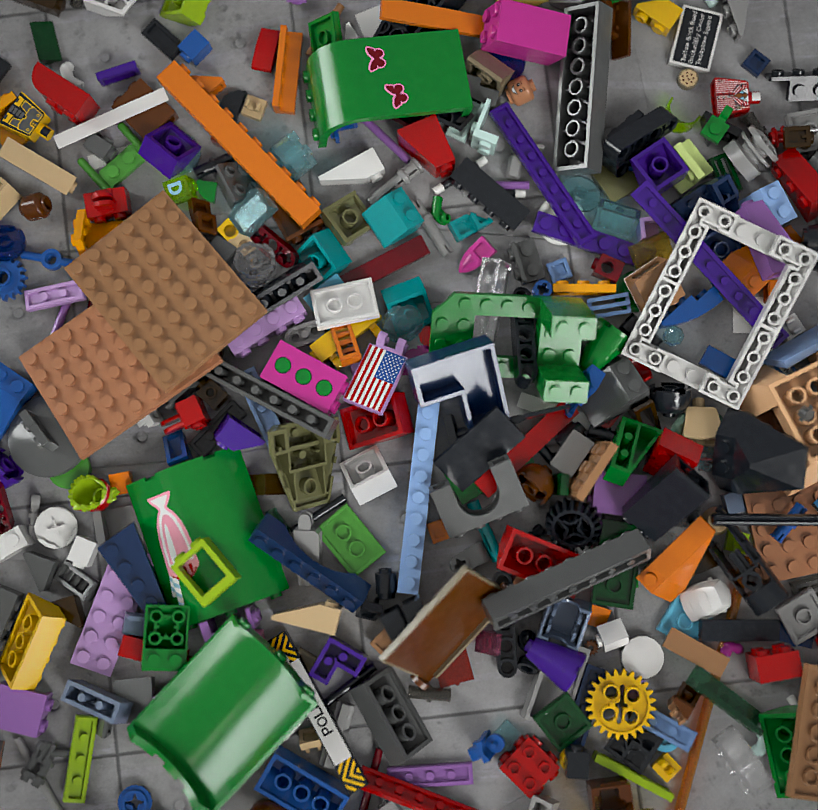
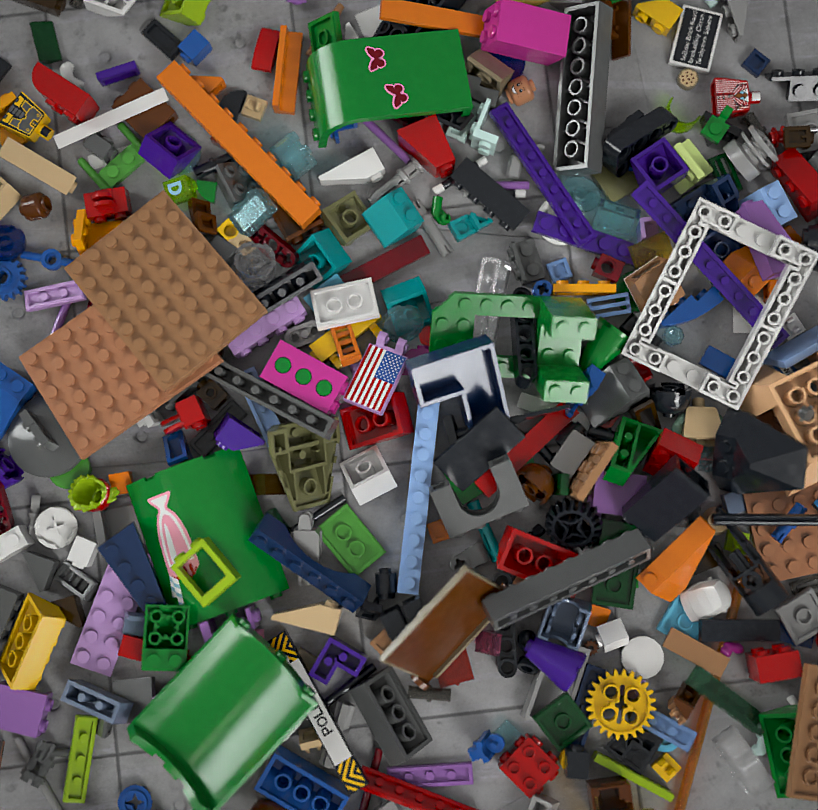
(473, 256): dark pink plate -> none

